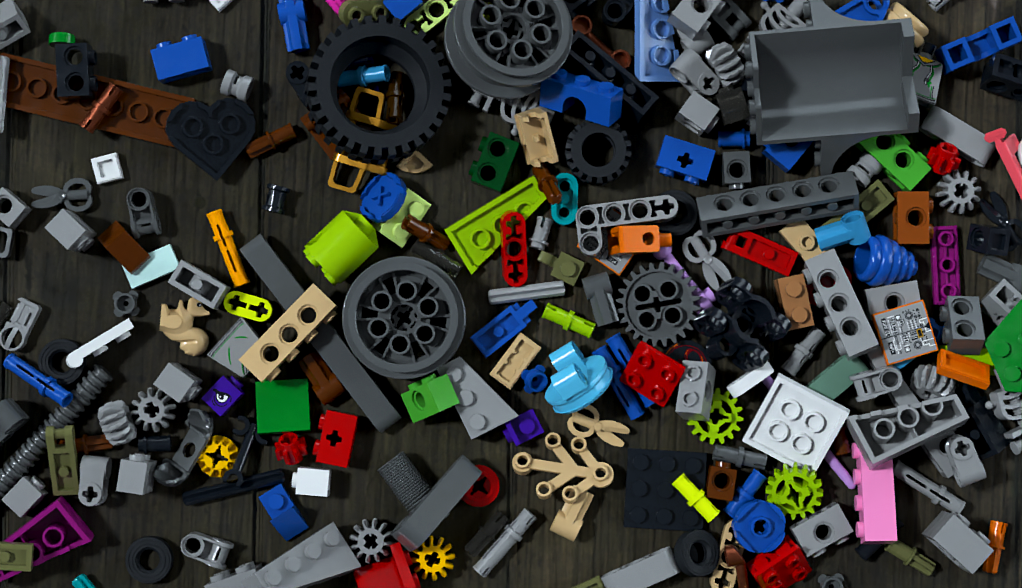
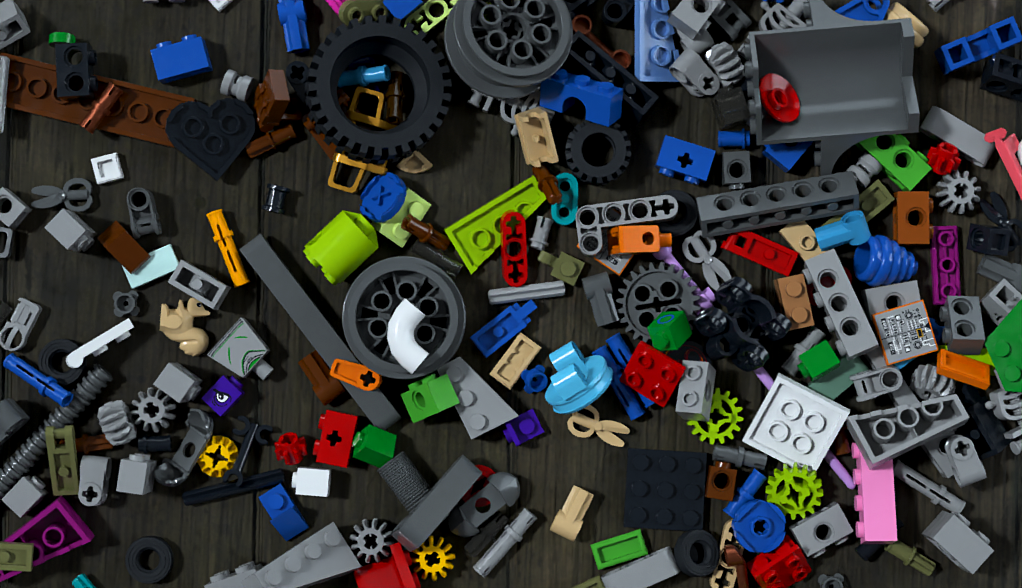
(208, 549): light grey piece -> none
(250, 300): neon yellow beam -> none
(255, 359): tan brick -> none
(272, 100): none -> reddish brown piece
(283, 406): green tile -> none
(353, 374): none -> orange piece
(374, 446): none -> green brick
(401, 336): none -> white cylinder
(500, 164): dark green brick -> none
(501, 490): none -> dark grey piece
(566, 469): tan plant -> none
(568, 320): lime pin -> none
(619, 549): none -> bright green tile
(669, 330): none -> green brick
(695, 497): neon yellow pin -> none
(698, 114): light grey brick -> none
(749, 380): white beam -> none
(779, 98): none -> red dish
(818, 361): none -> green brick
(926, 75): light grey torso -> none
(996, 536): orange axle -> none

